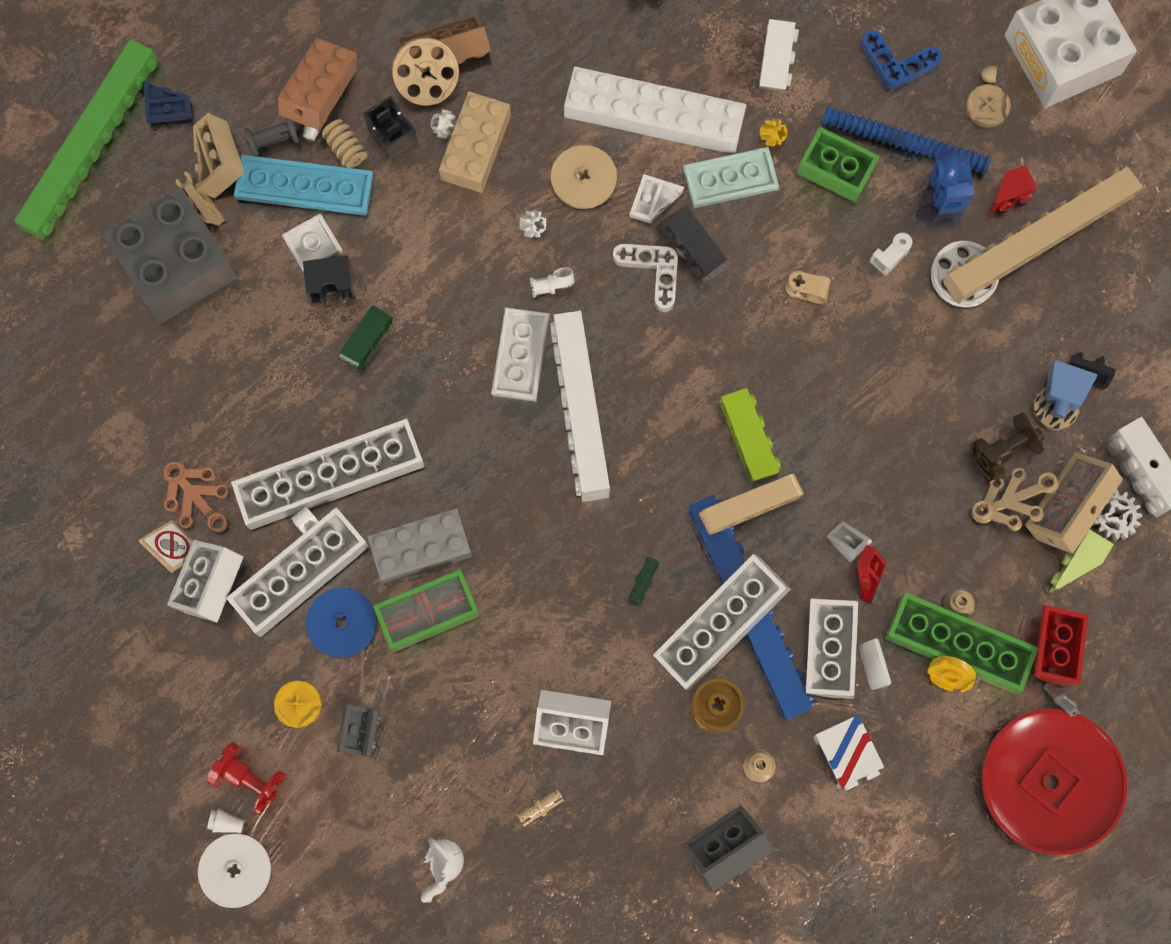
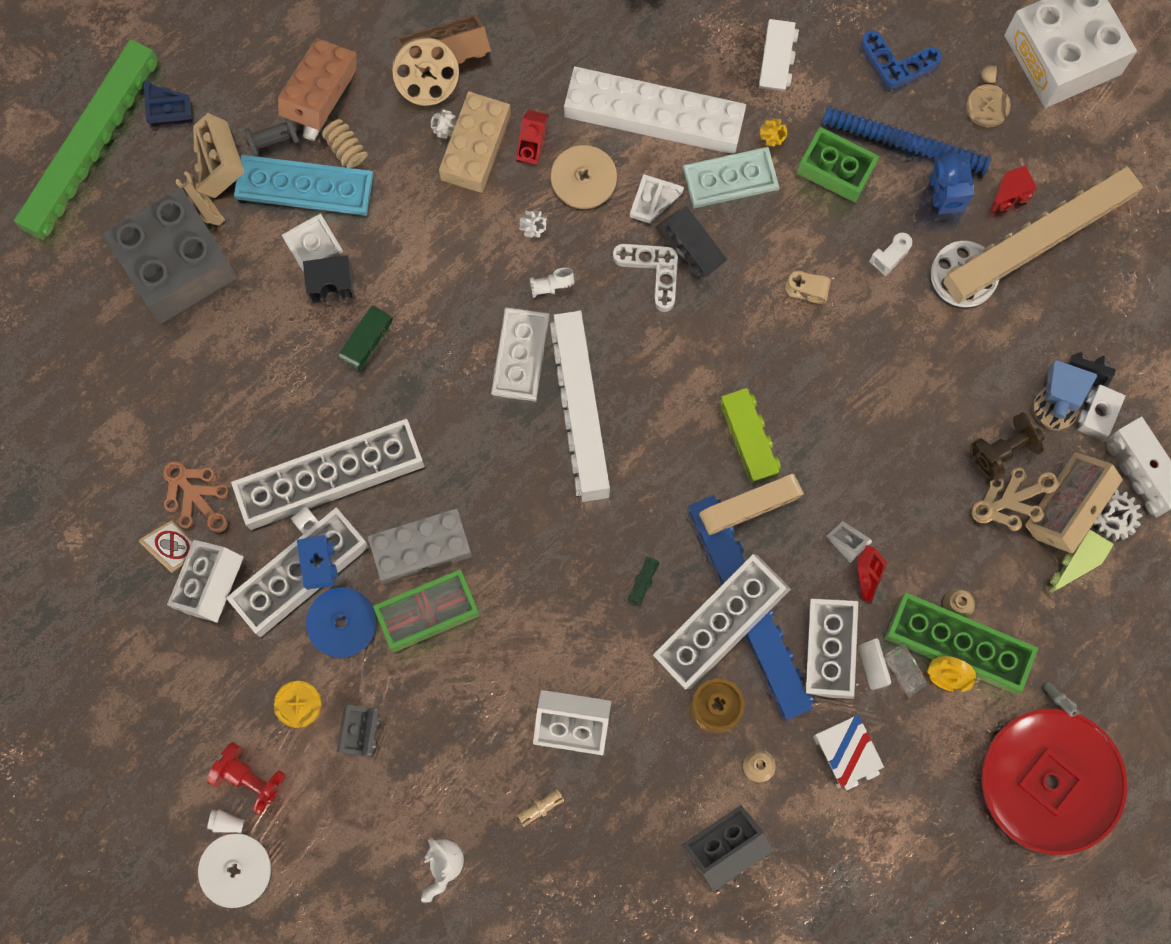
(309, 551): none -> blue brick
(390, 127): black piece -> none
(532, 136): none -> red slope
(905, 670): none -> clear slope
(1061, 646): red slope -> none
(1110, 403): none -> white brick

